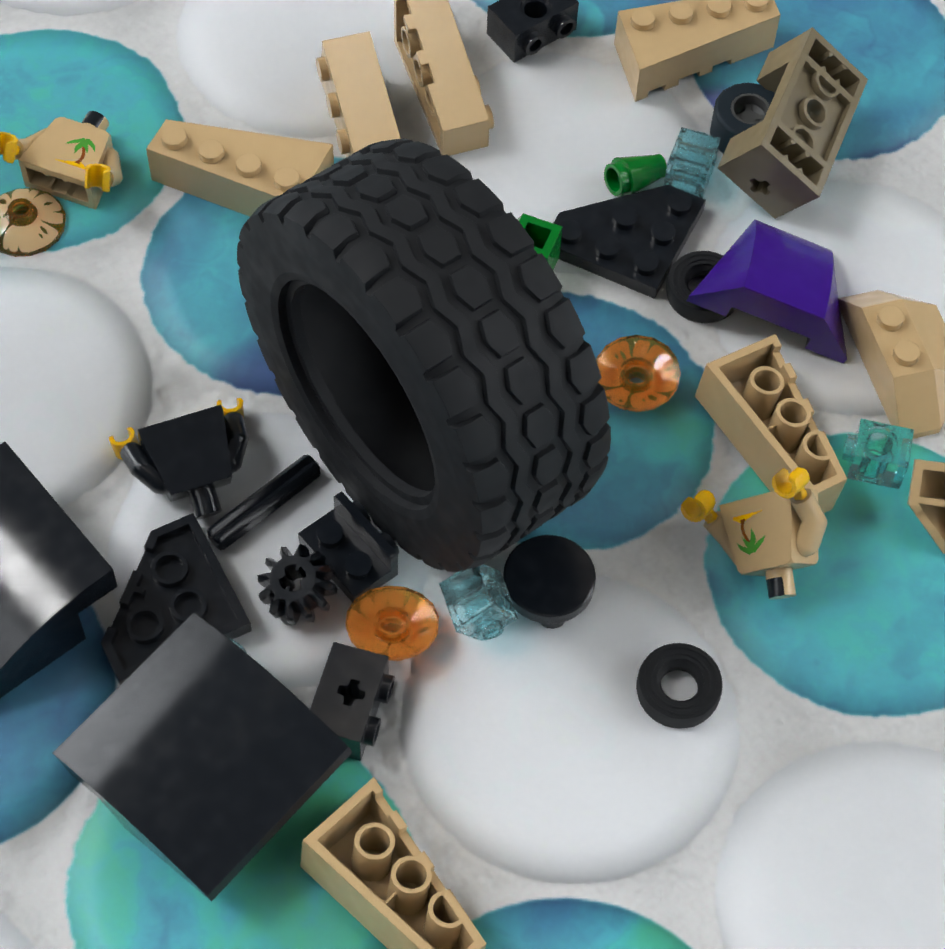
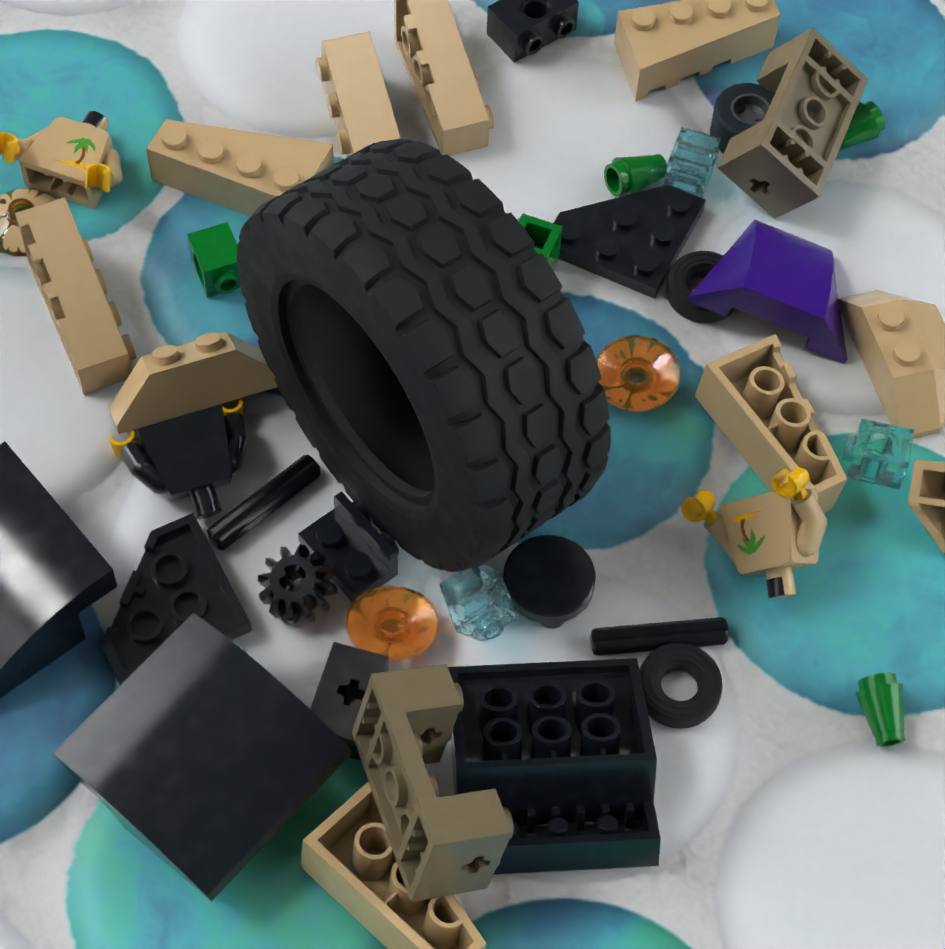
(75, 296): none -> tan wedge
(189, 379): none -> tan wedge
(215, 259): none -> green brick
(438, 841): none -> dark tan plate
(566, 758): none -> black slope
(654, 635): none -> black axle
(864, 125): none -> green cone
(883, 707): none -> green cone

